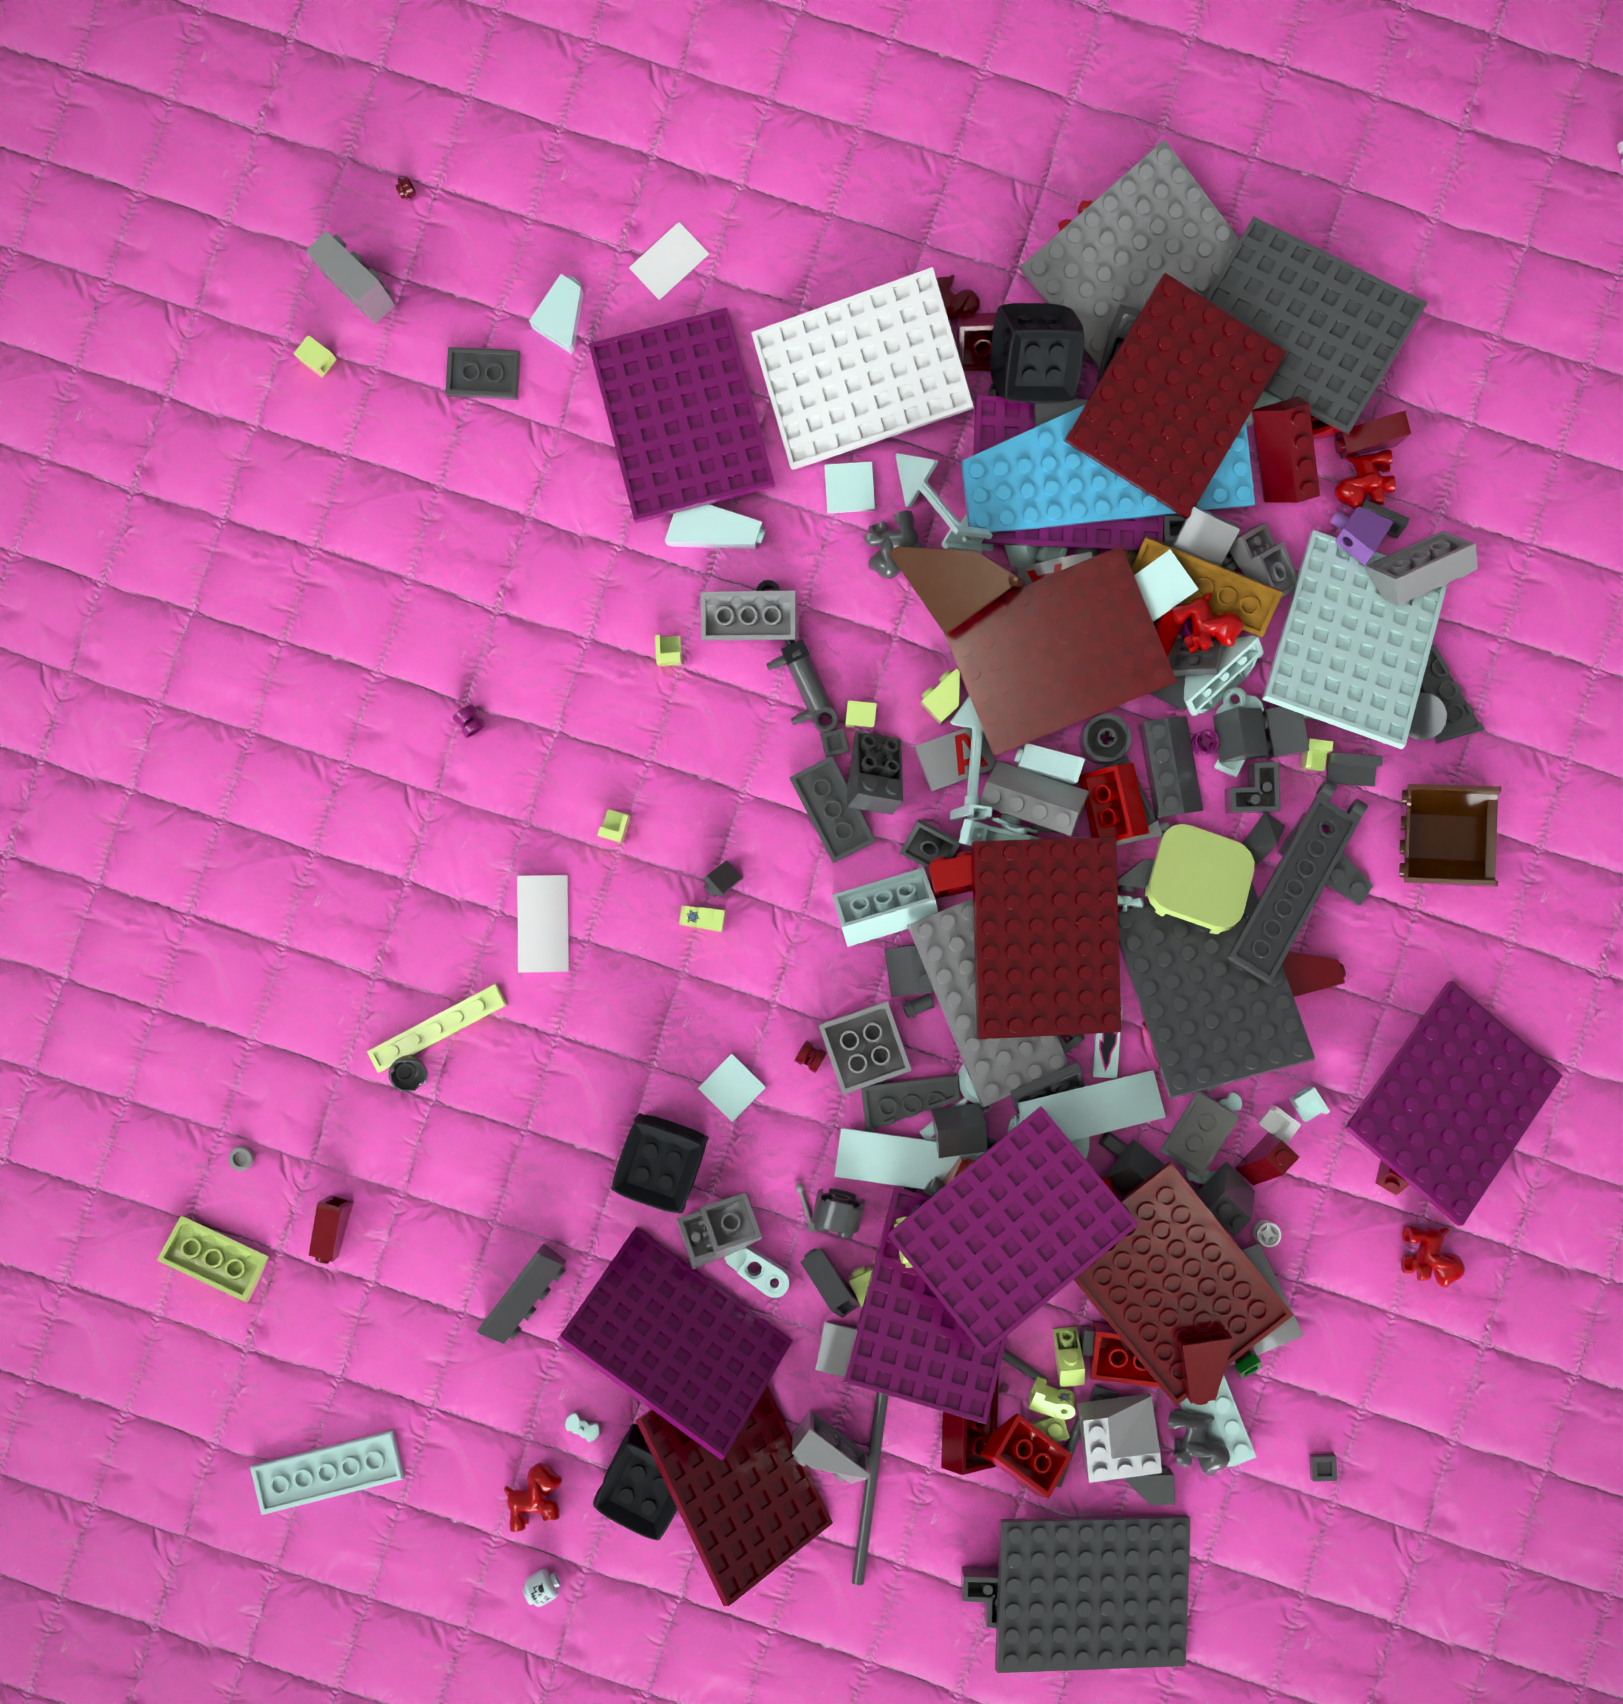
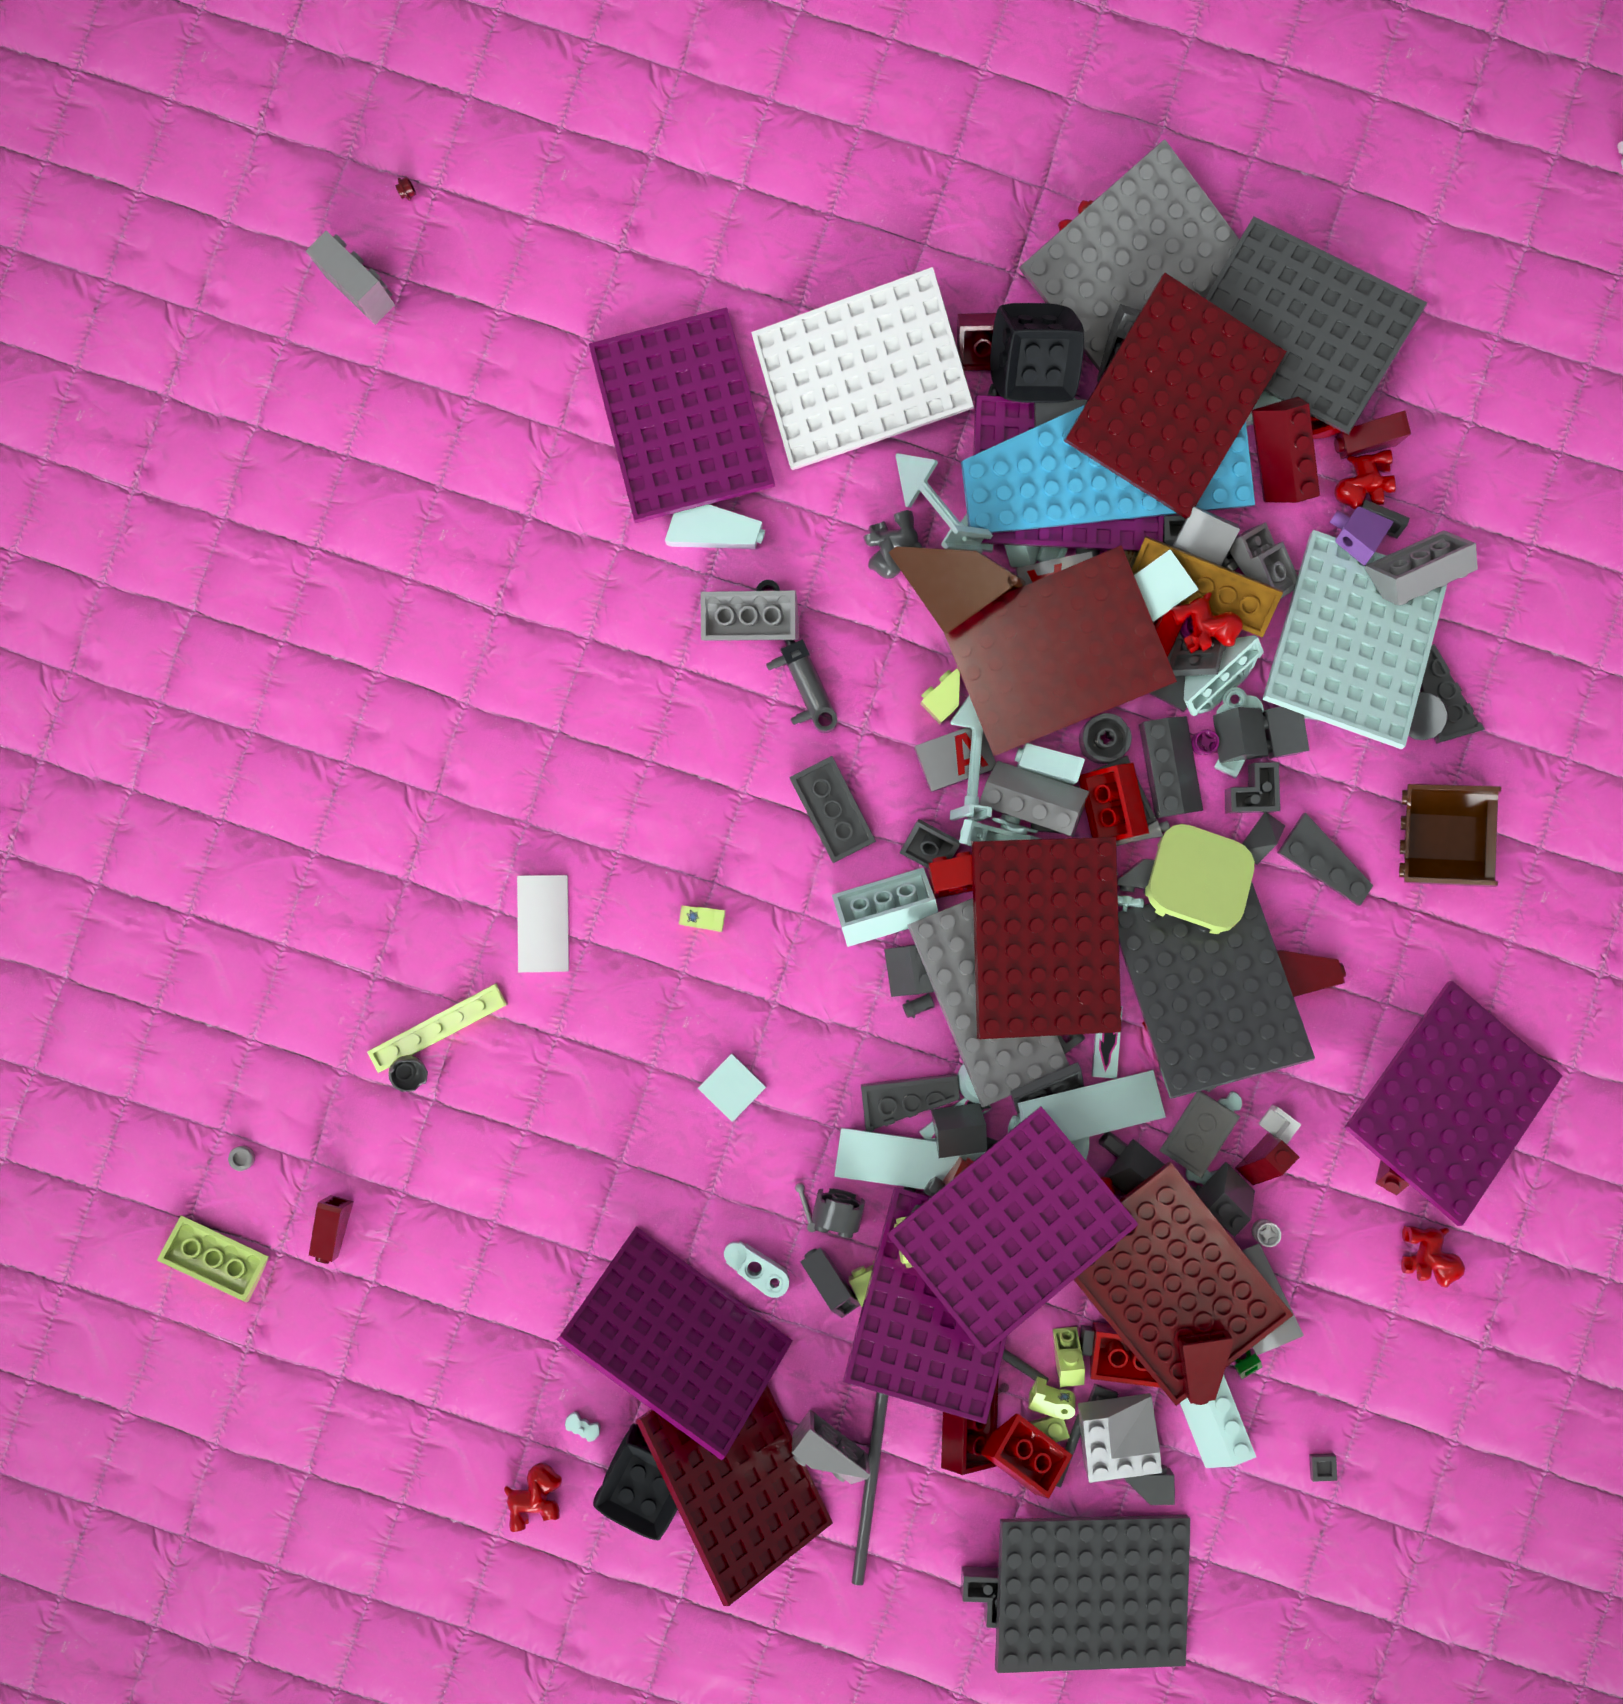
(315, 356): yellowish green panel -> none
(327, 1472): light aqua tile -> none
(469, 721): magenta wheel -> none
(482, 373): dark grey tile -> none
(522, 1295): dark grey slope -> none
(541, 1587): light aqua head -> none
(560, 313): light aqua slope -> none
(614, 826): yellowish green panel -> none
(659, 1163): black piece -> none
(668, 650): yellowish green panel -> none
(669, 260): white sticker -> none
(718, 1230): light grey slope -> none
(722, 879): dark grey slope -> none
(815, 1059): dark red wheel -> none
(834, 742): dark grey tile -> none
(835, 1348): light grey slope -> none
(849, 487): light aqua tile -> none
(860, 714): yellowish green panel -> none
(864, 1047): light grey slope -> none
(875, 774): dark grey slope -> none
(964, 302): dark red animal -> none
(1211, 1454): dark grey animal -> none
(1295, 885): dark grey hinge -> none
(1308, 1103): light aqua panel -> none
(1316, 756): yellowish green panel -> none
(1352, 769): dark grey panel -> none

